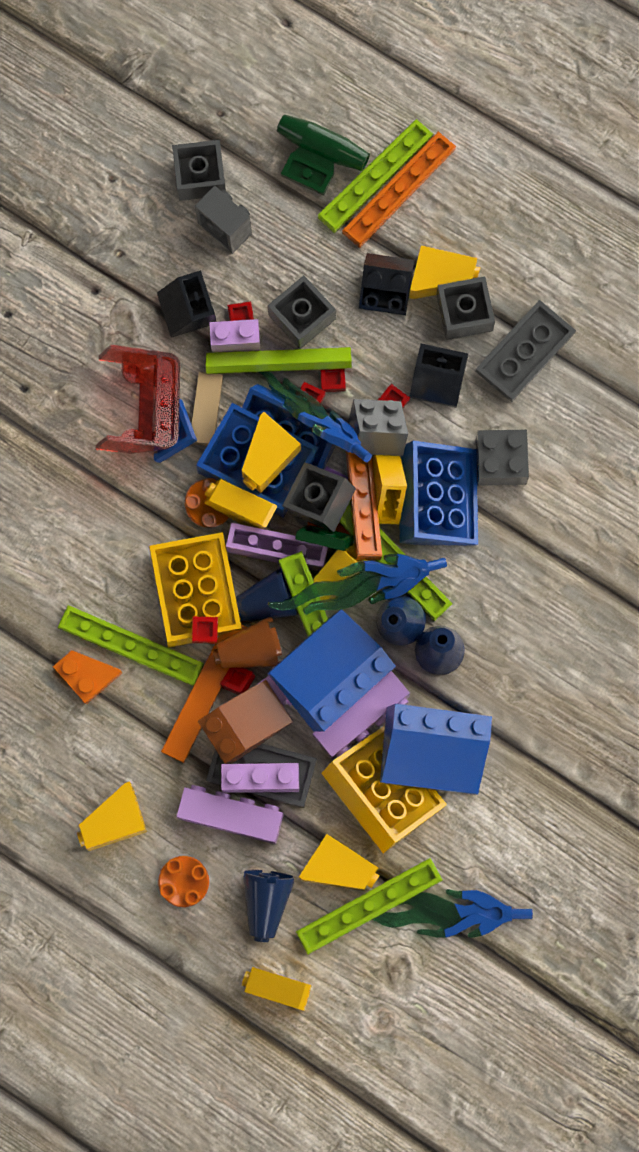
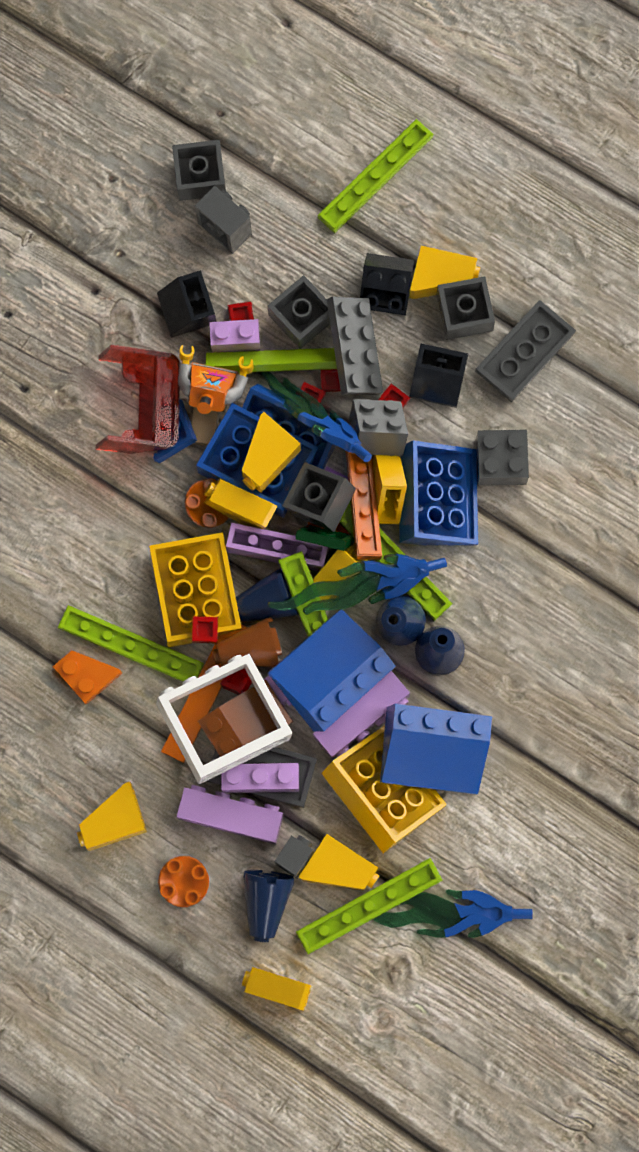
(211, 386): none -> torso
(228, 761): none -> white window
(295, 856): none -> dark grey brick
(317, 153): dark green plate -> none
(354, 346): none -> dark grey plate
(399, 189): orange tile -> none

